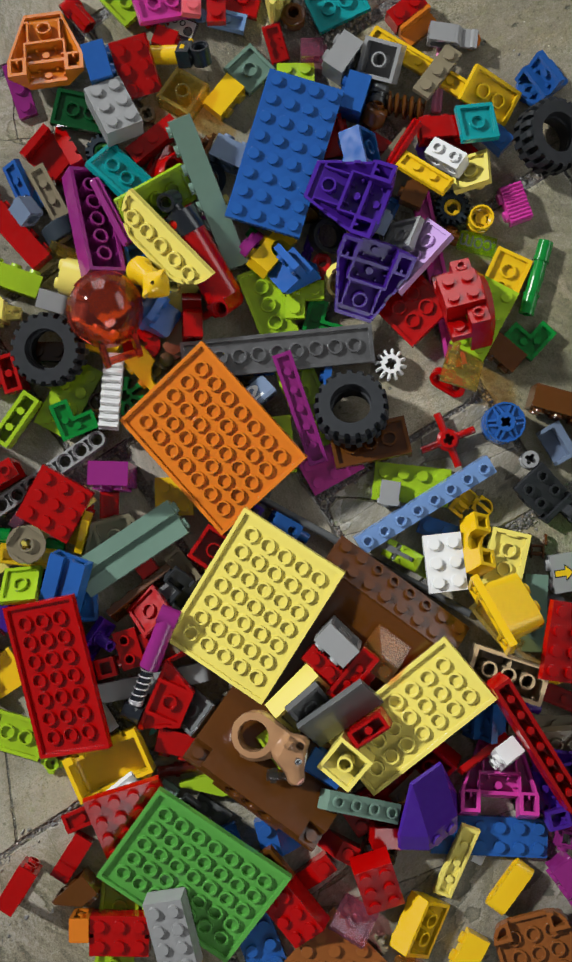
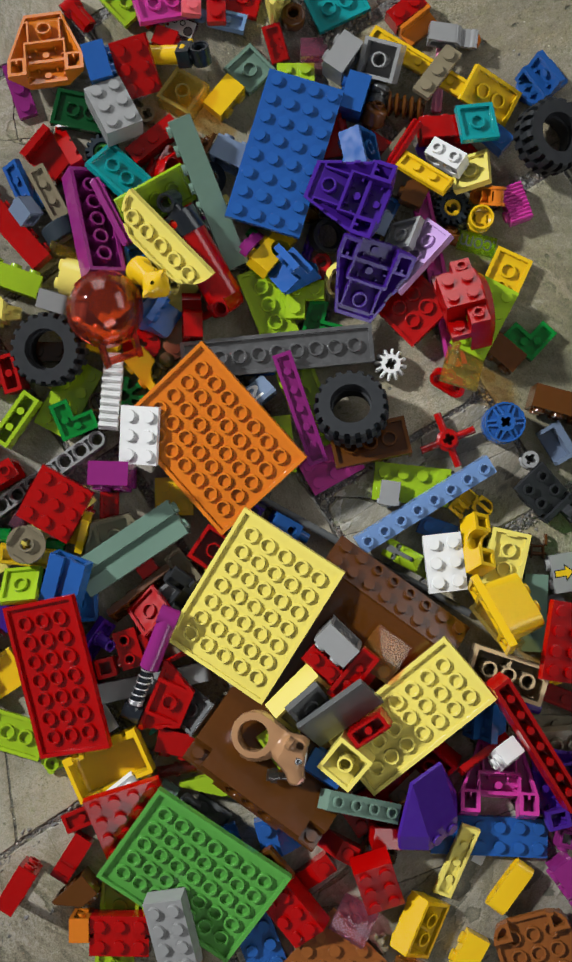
(139, 434): none -> white plate
(325, 374): blue plate -> none
(488, 196): none -> orange piece
(536, 277): green piece -> none

